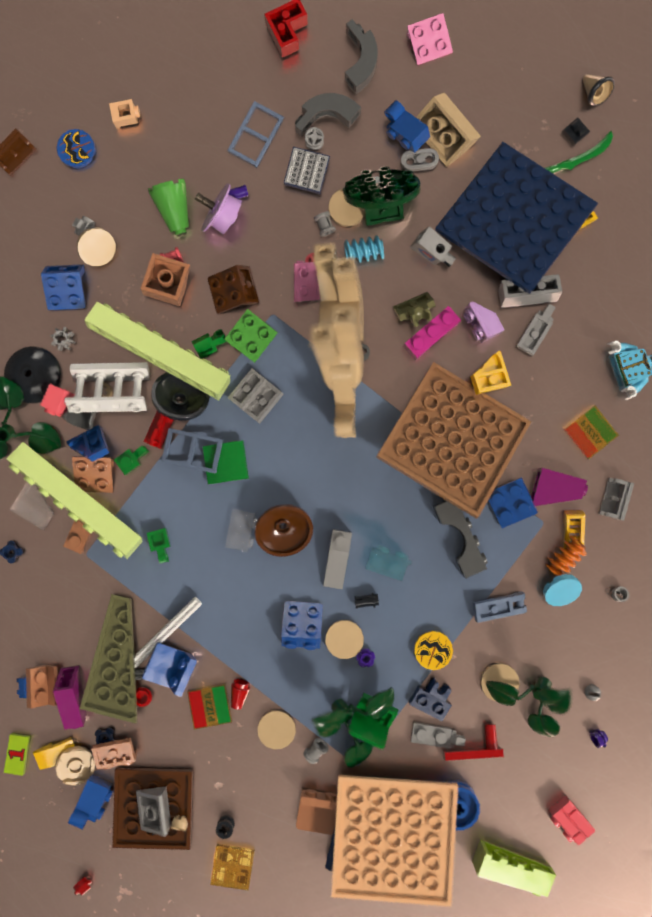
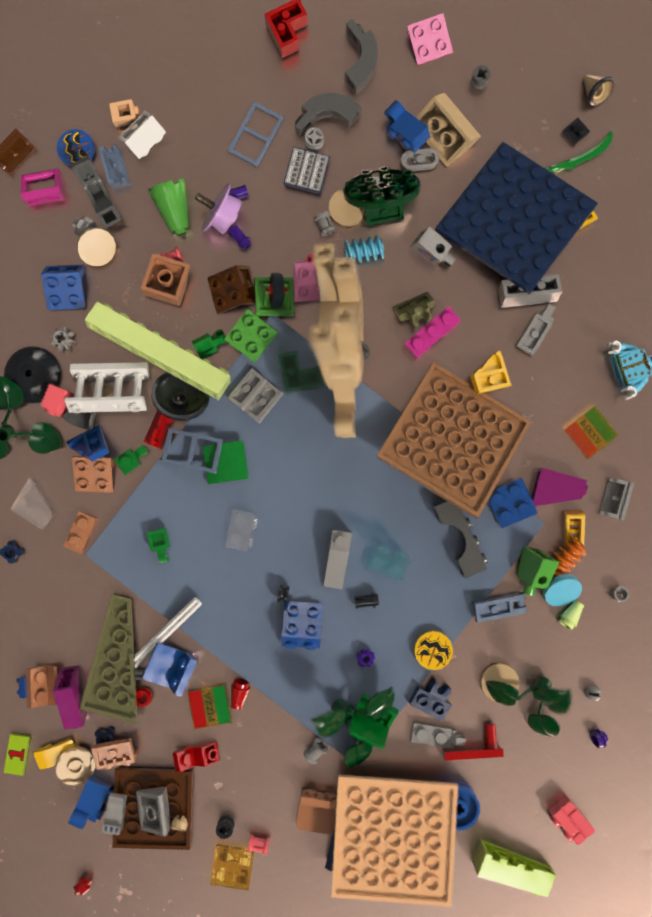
(42, 195): none -> dark pink tile
(74, 500): yellowish green brick -> none
(97, 192): none -> dark grey arch
(114, 167): none -> sand blue hinge
(115, 814): none -> light grey leg
(142, 135): none -> white brick
(196, 755): none -> red slope
(242, 240): none -> dark purple pin
(258, 844): none -> coral bush
(274, 295): none -> bright green plate
(276, 729): tan tile -> none
(283, 594): none -> black bush
(286, 538): reddish brown dish -> none
(294, 378): none -> clear green brick
(344, 639): tan tile -> none
(480, 72): none -> dark grey bush
(484, 322): lavender slope -> none
(536, 569): none -> bright green torso
(571, 615): none -> yellowish green cone

